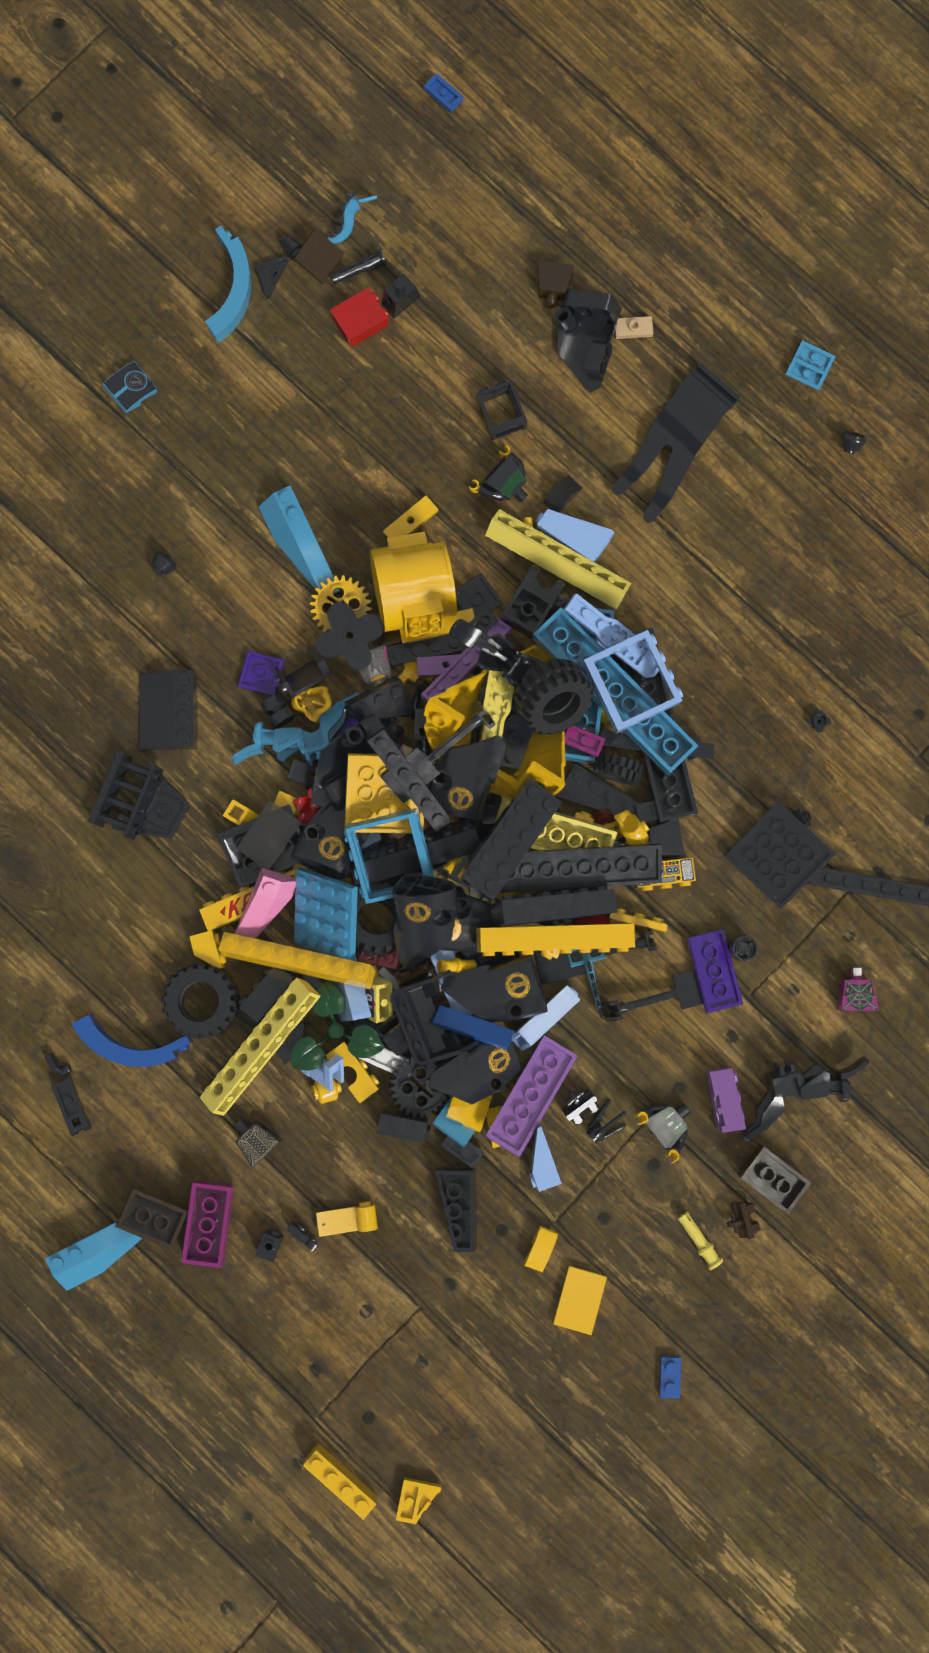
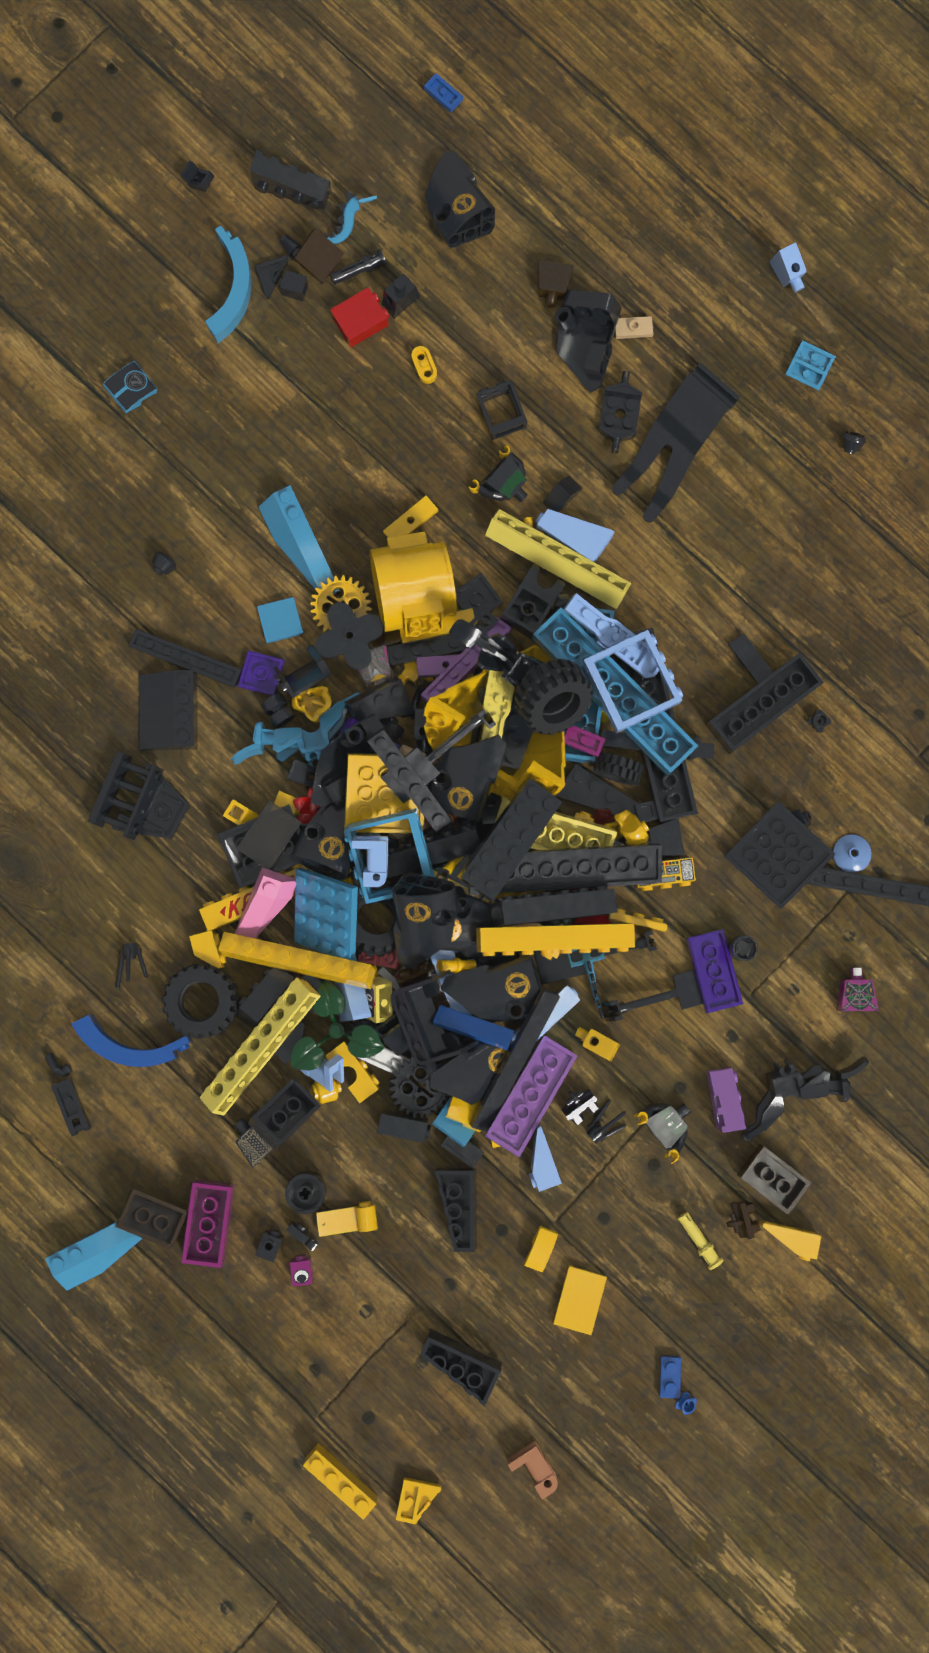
(129, 952): none -> black plant
(185, 658): none -> black plate
(196, 177): none -> black bracket
(280, 620): none -> dark azure tile
(284, 1114): none -> black brick
(289, 182): none -> black wedge
(293, 285): none -> black brick
(299, 1201): none -> black brick
(301, 1270): none -> magenta brick
(376, 858): none -> light blue piece
(425, 365): none -> yellow plate
(457, 204): none -> black panel
(462, 1364): none -> black wedge
(514, 1060): none -> black tile
(538, 1467): none -> nougat piece
(605, 1048): none -> yellow torso
(622, 398): none -> black plate
(686, 1403): none -> blue plate
(750, 658): none -> black tile
(764, 703): none -> black brick
(789, 267): none -> light blue torso
(800, 1241): none -> yellow slope
(843, 856): none -> medium blue dish

